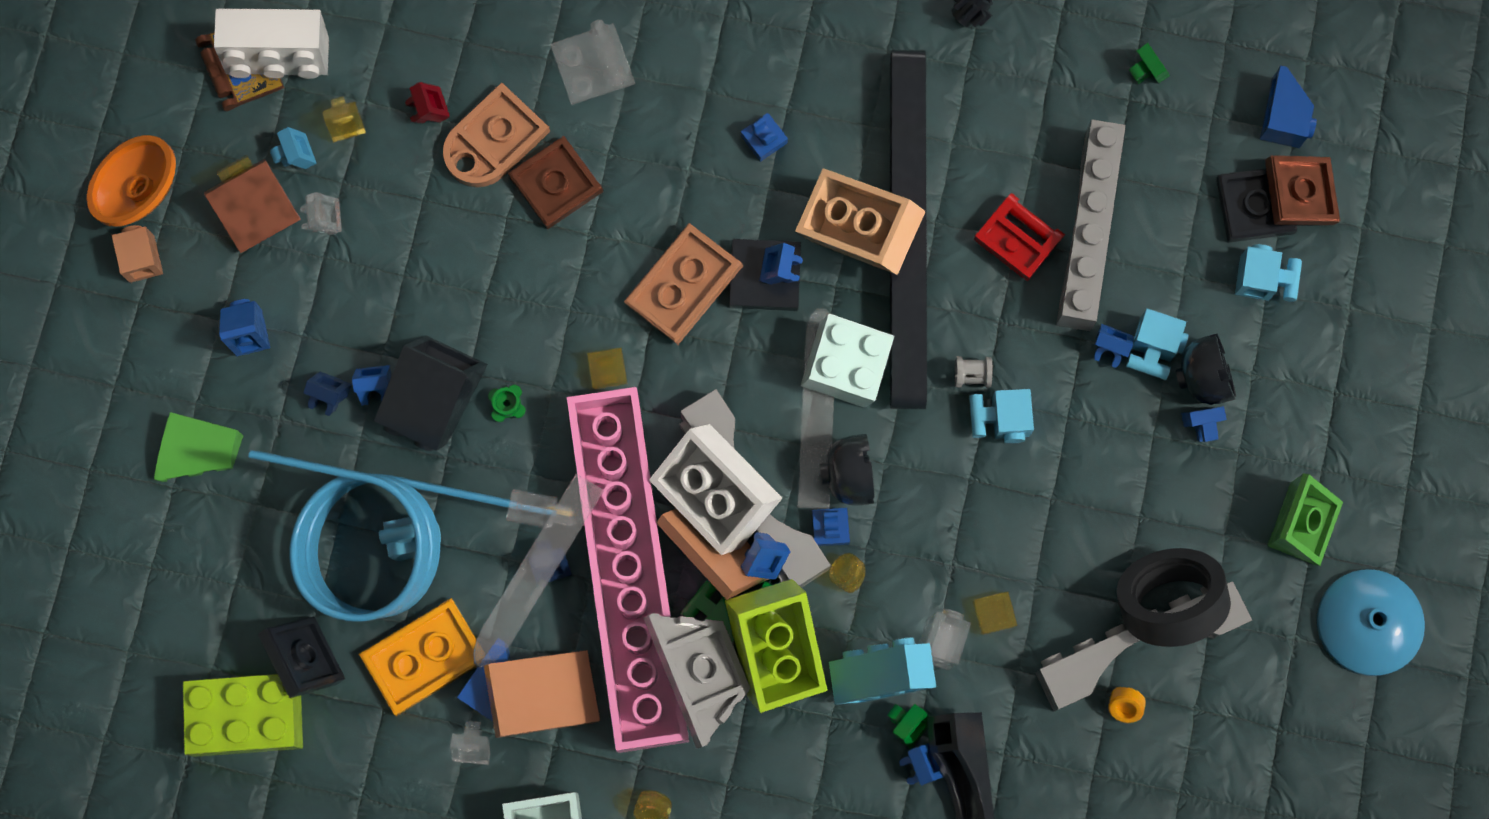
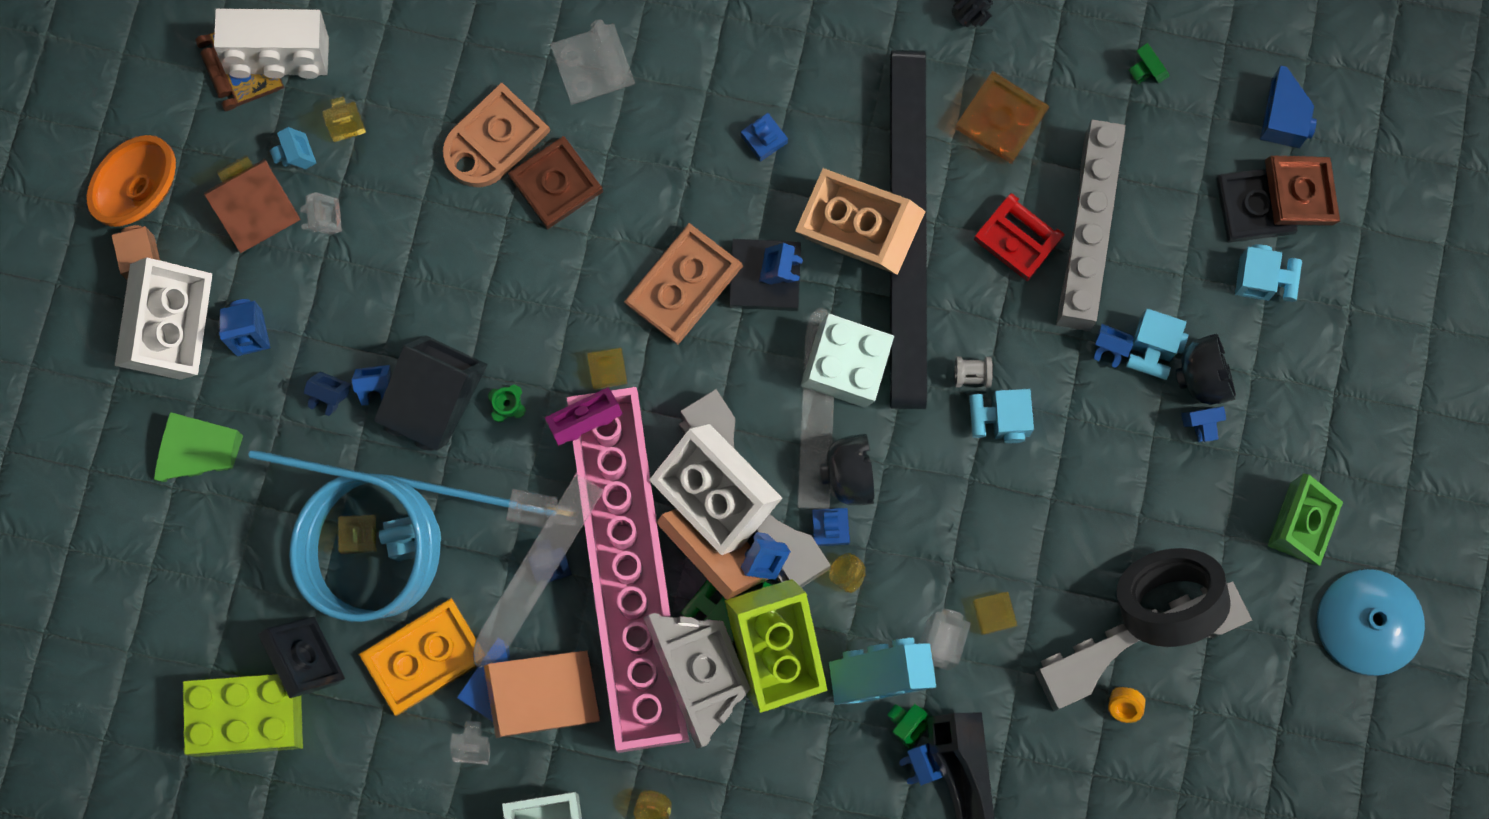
(163, 319): none -> white brick
(356, 534): none -> clear yellow tile
(428, 103): dark red tile -> none
(583, 416): none -> magenta plate
(1002, 117): none -> clear orange plate

